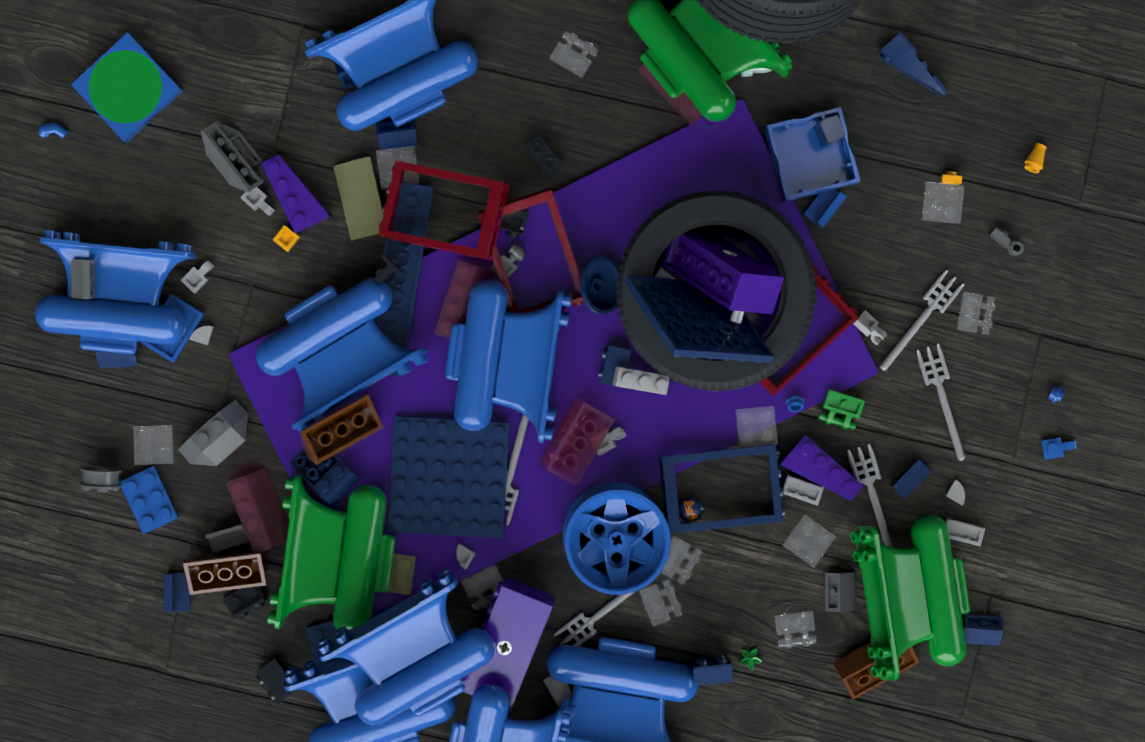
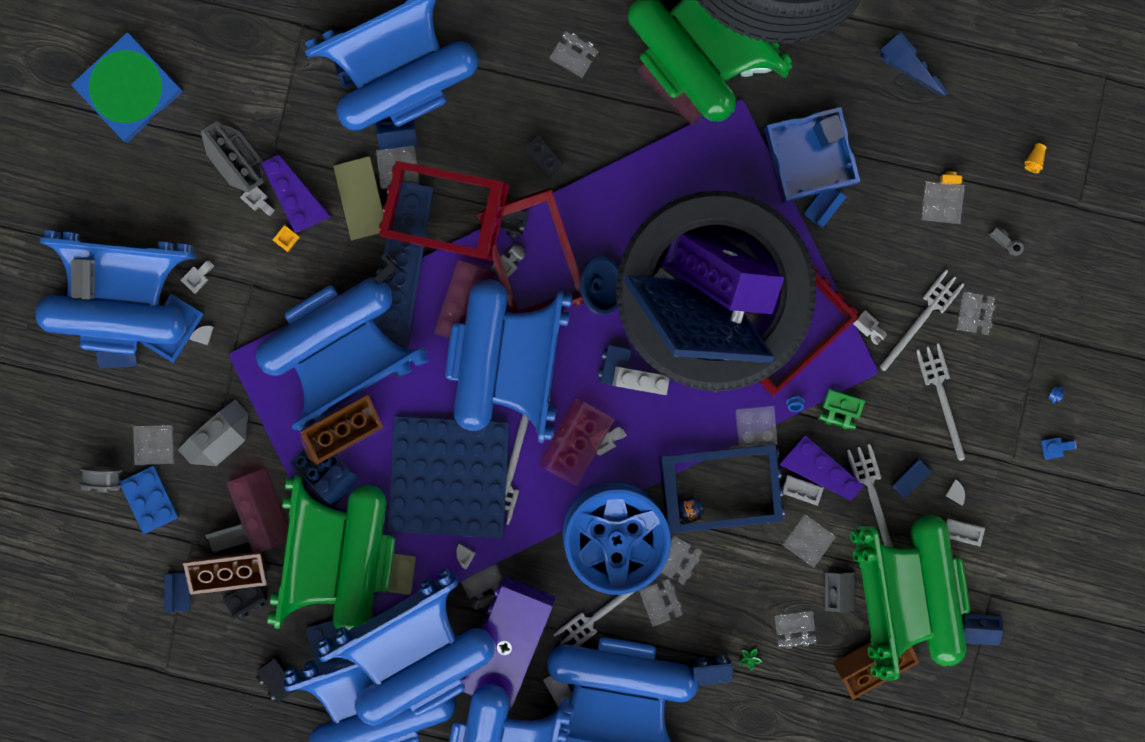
(49, 128): blue arm -> none

